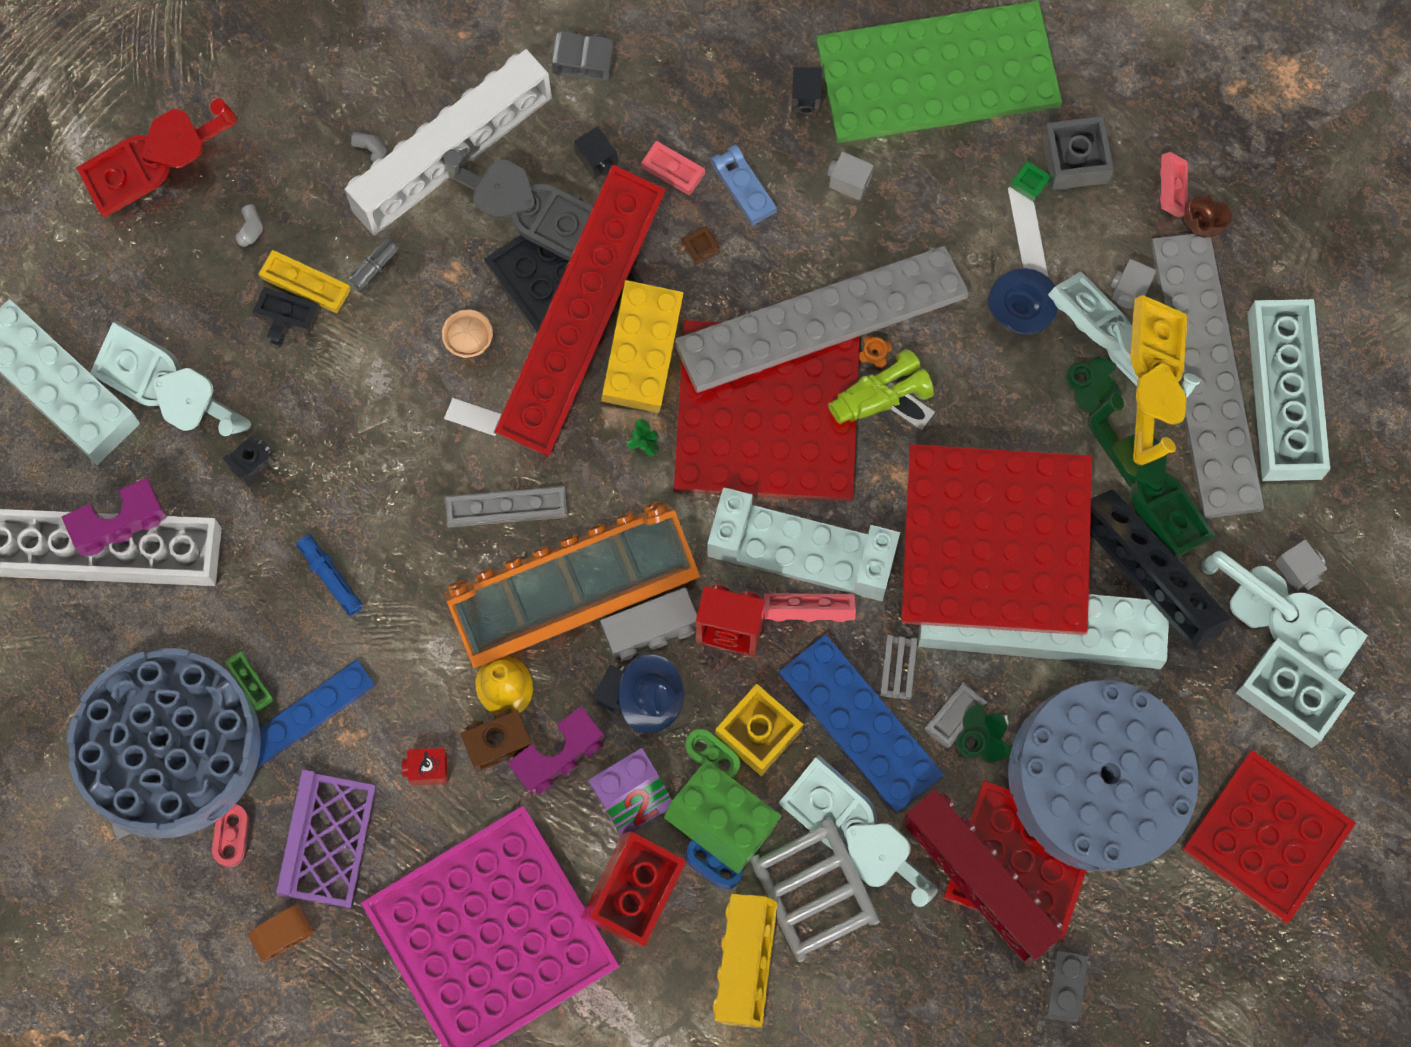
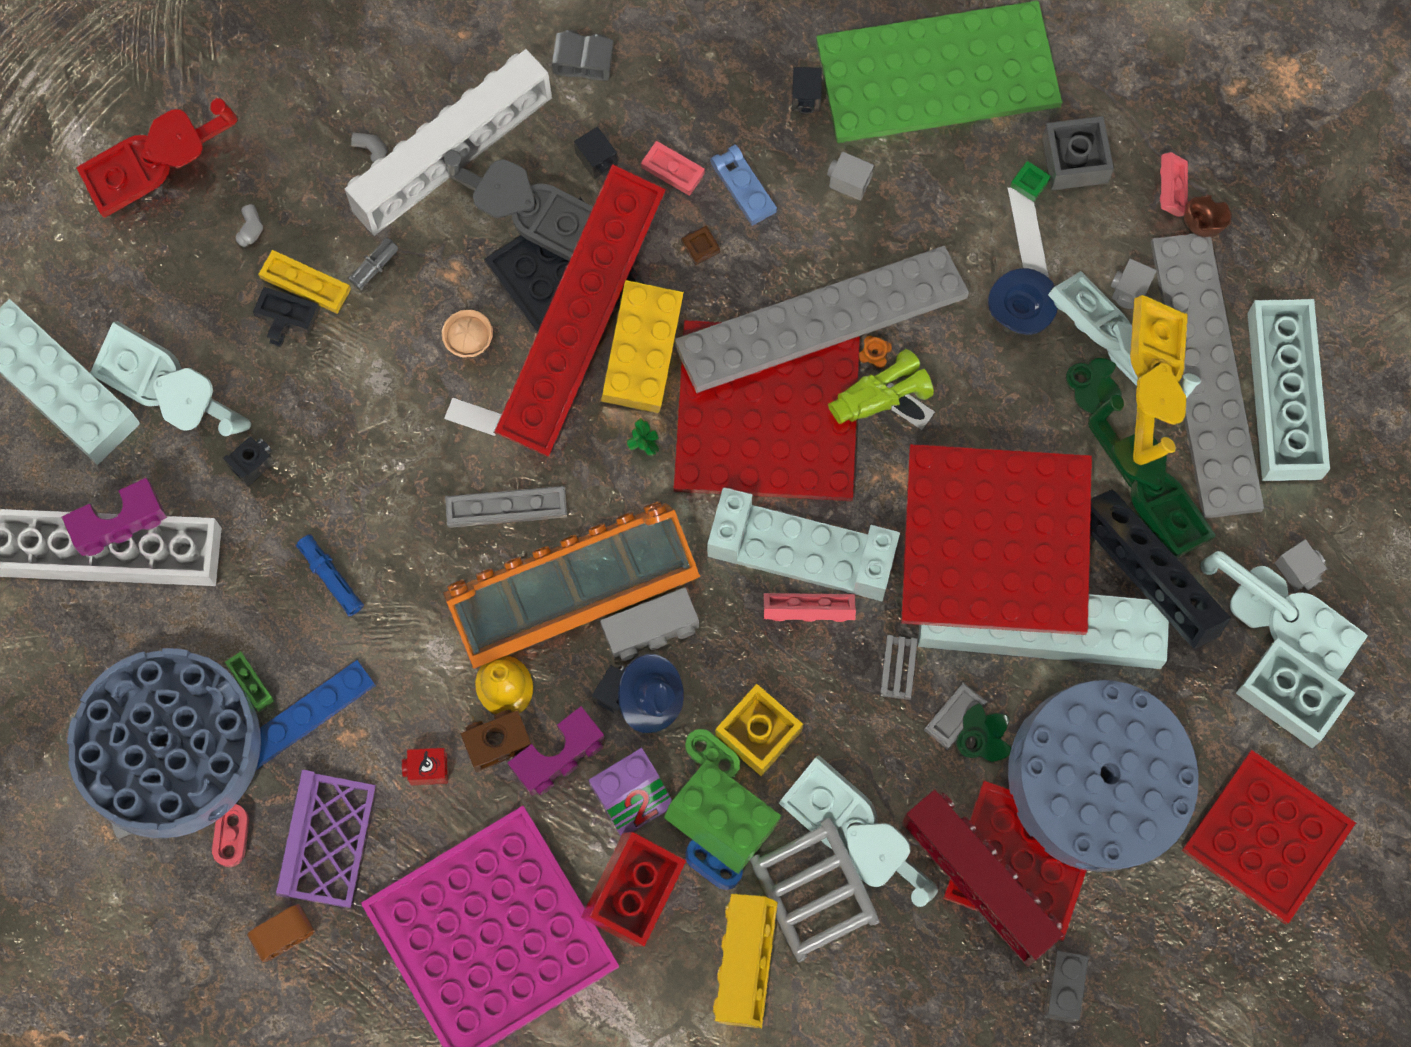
(730, 619): red brick -> none
(861, 724): blue plate -> none

